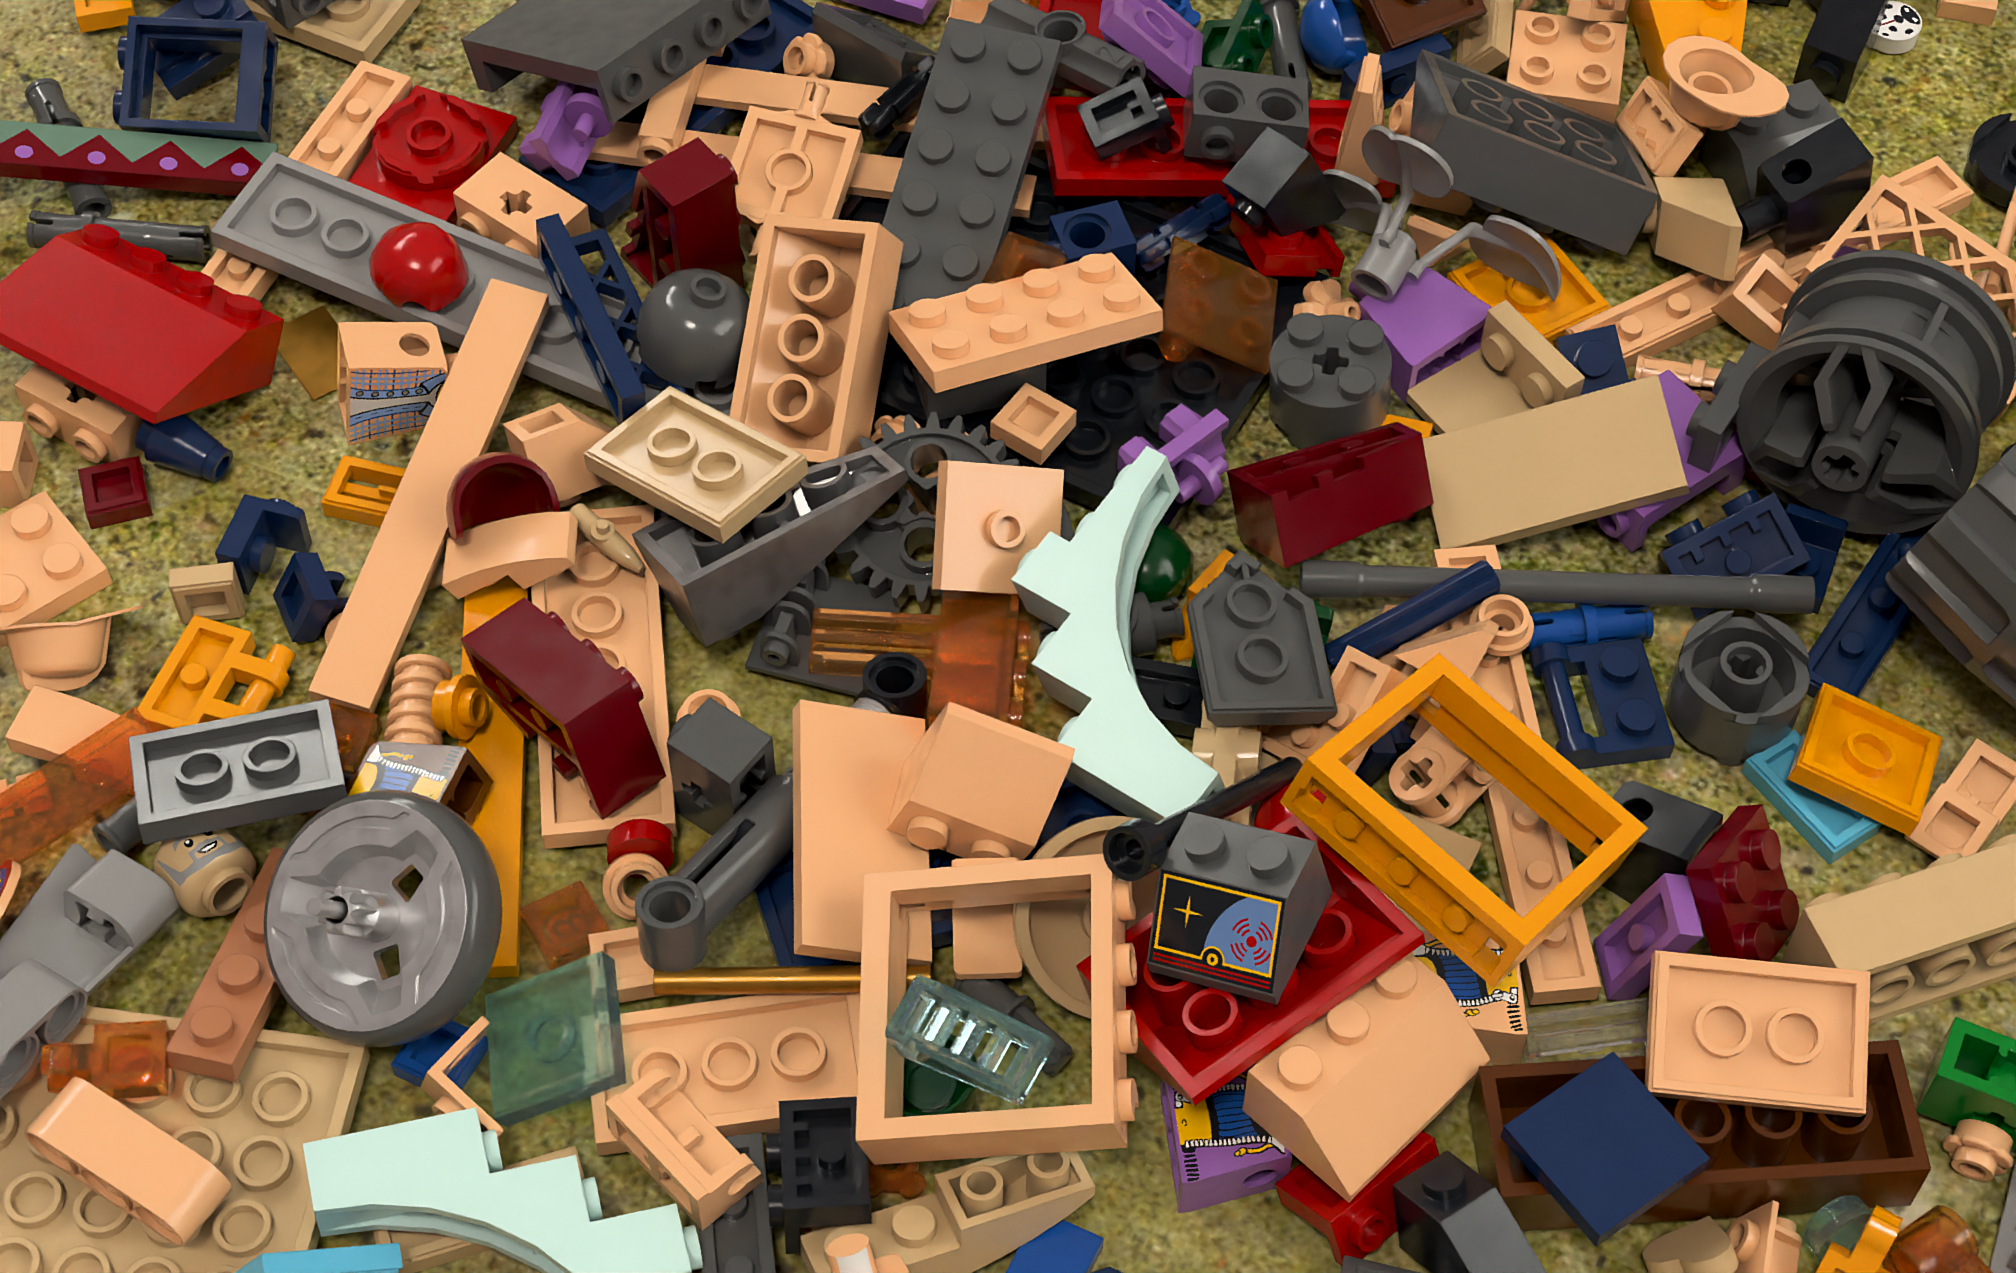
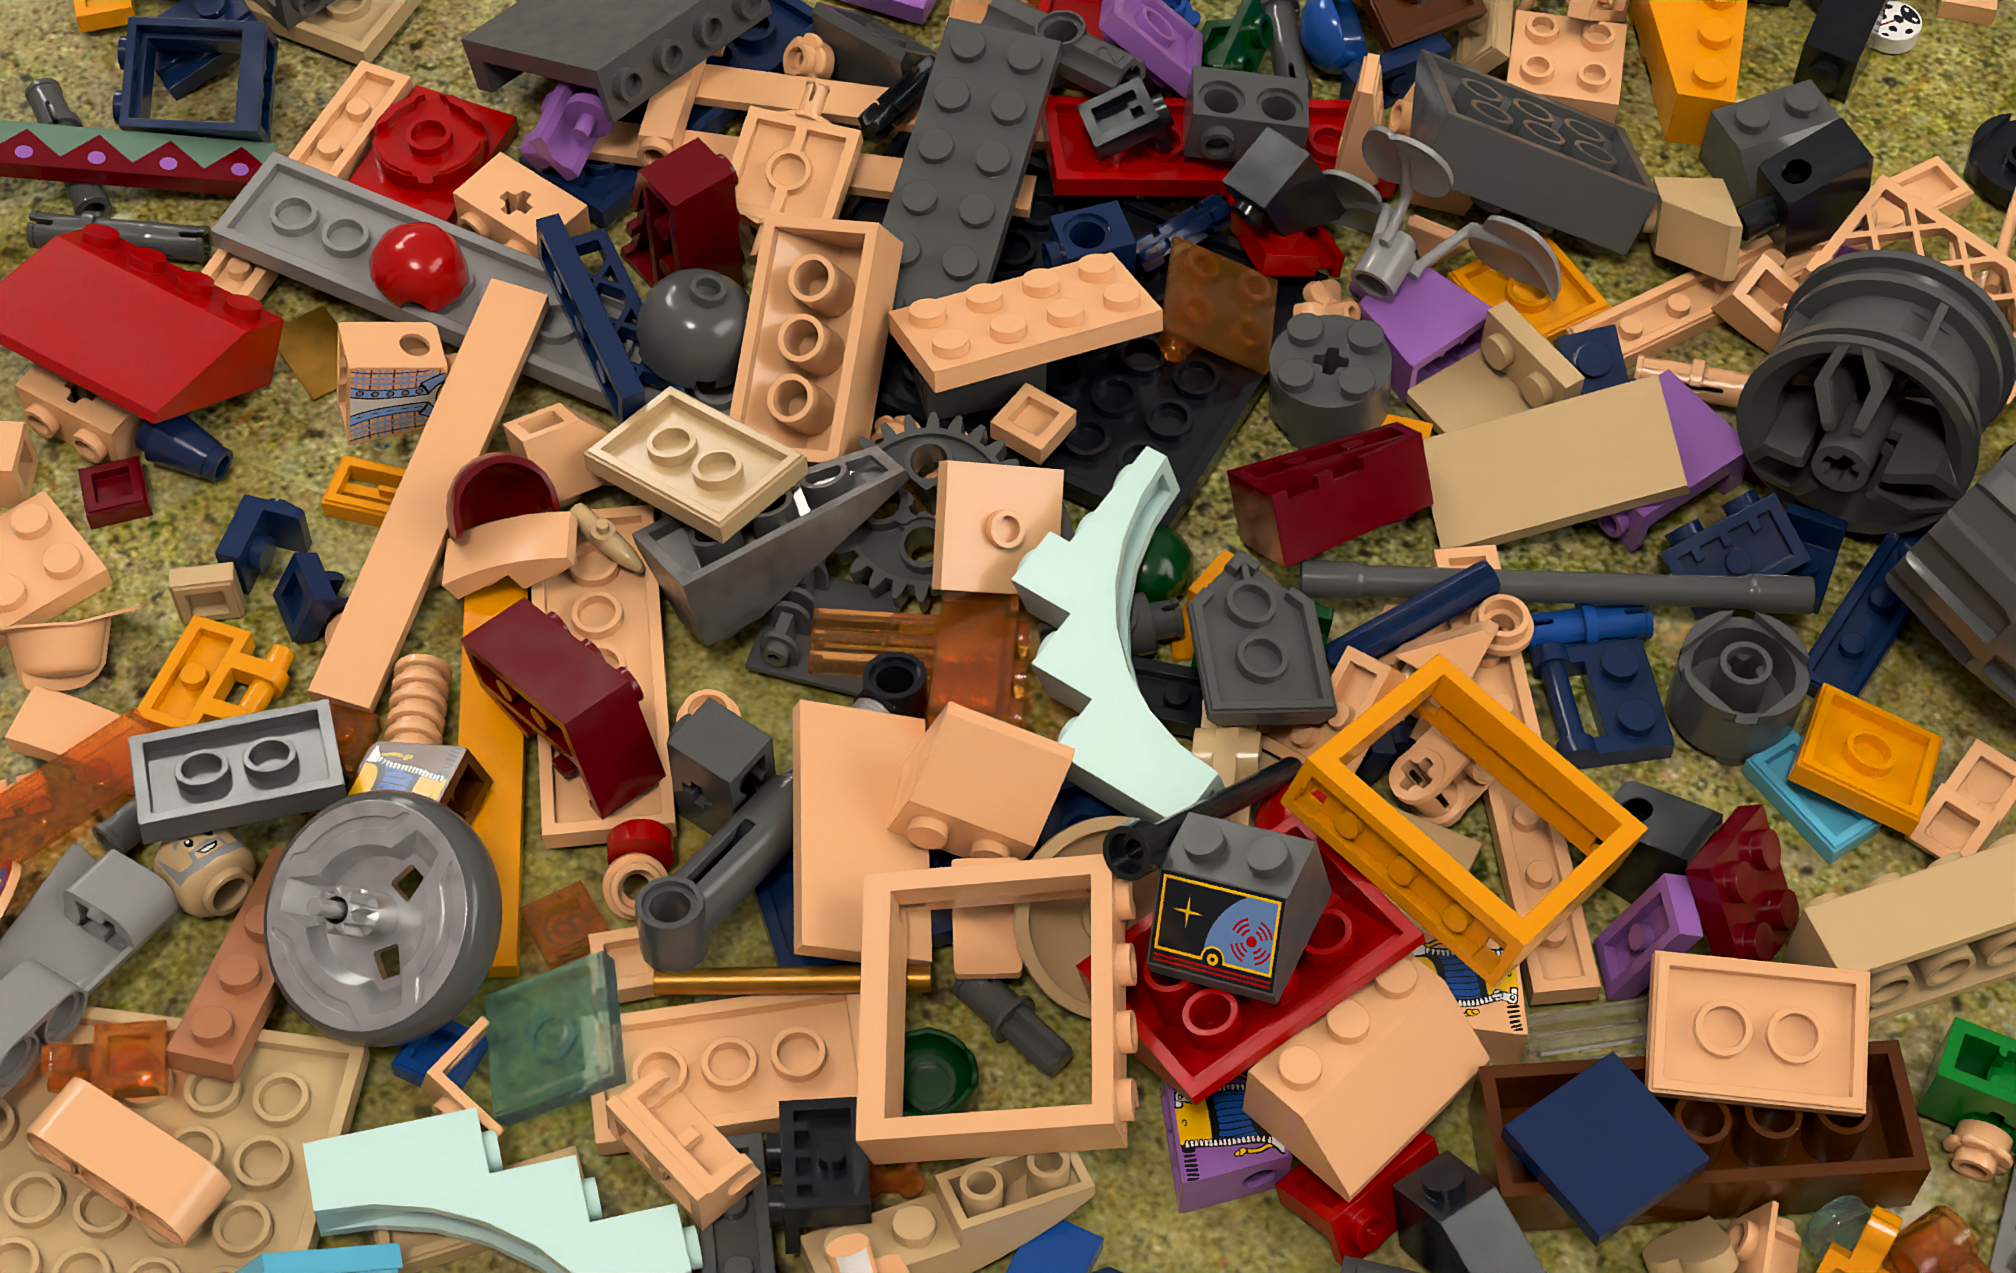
(459, 706): light orange plate -> none
(928, 1018): clear light blue slope -> none
(1021, 255): clear orange plate -> none
(1192, 450): medium lavender hips -> none
(1656, 128): light nougat plate -> none
(1716, 422): dark grey plate -> none
(1718, 84): light nougat piece -> none

